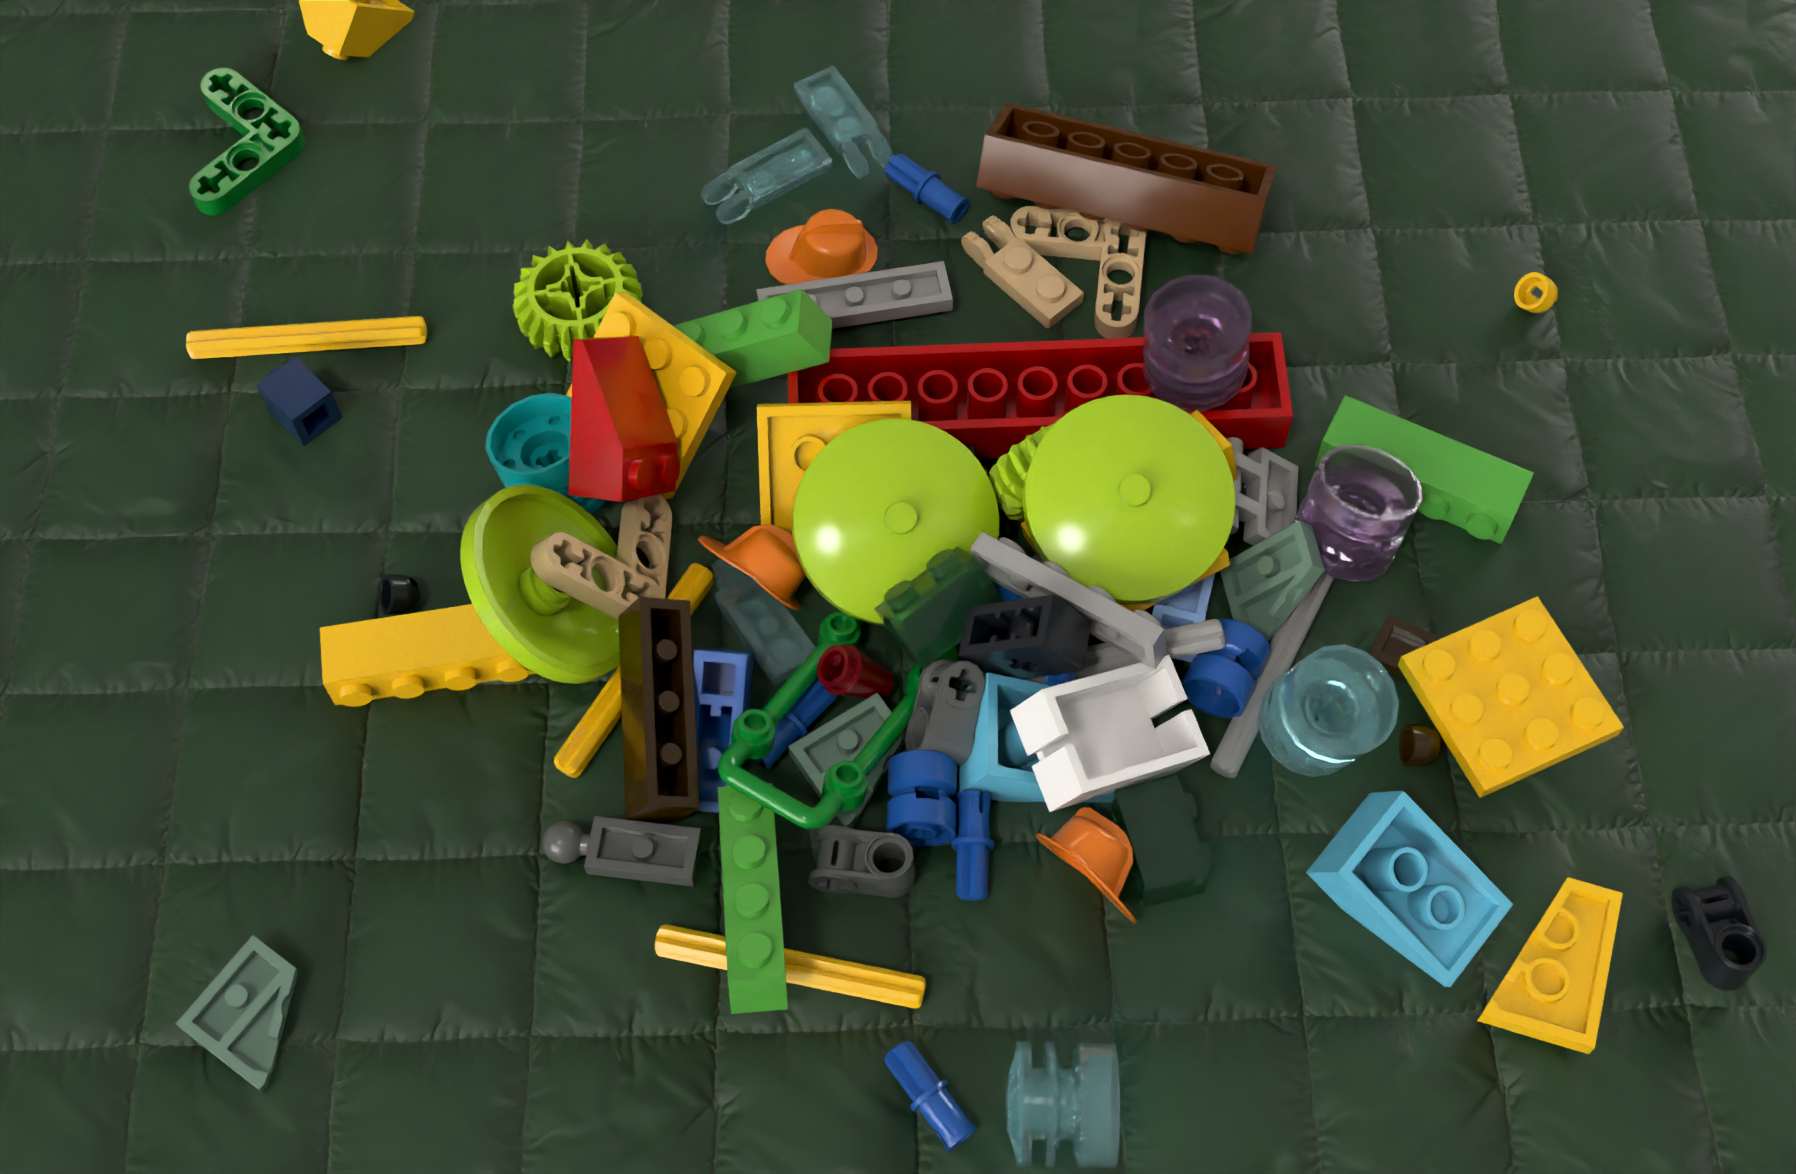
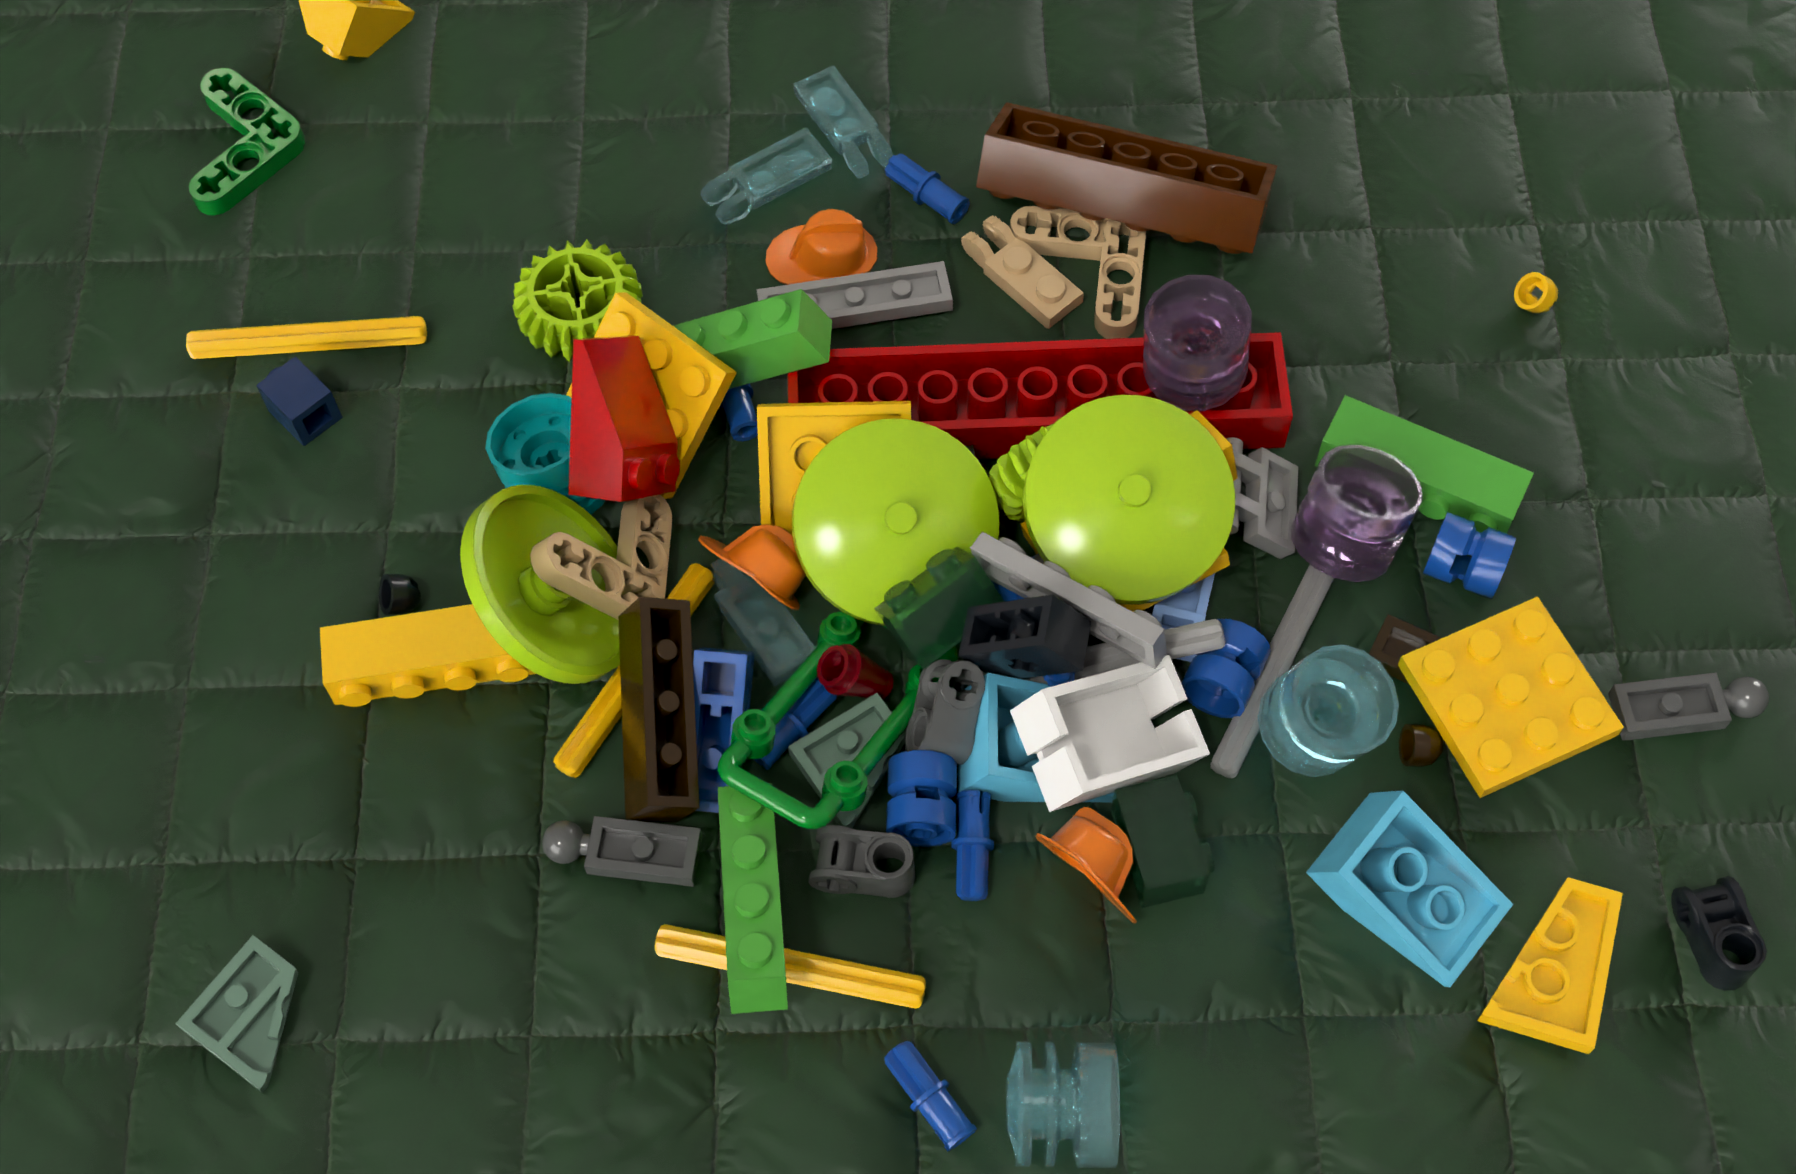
(740, 412): none -> blue axle
(1272, 577): sand green wing -> none
(1488, 552): none -> blue wheel
(1684, 704): none -> dark grey plate

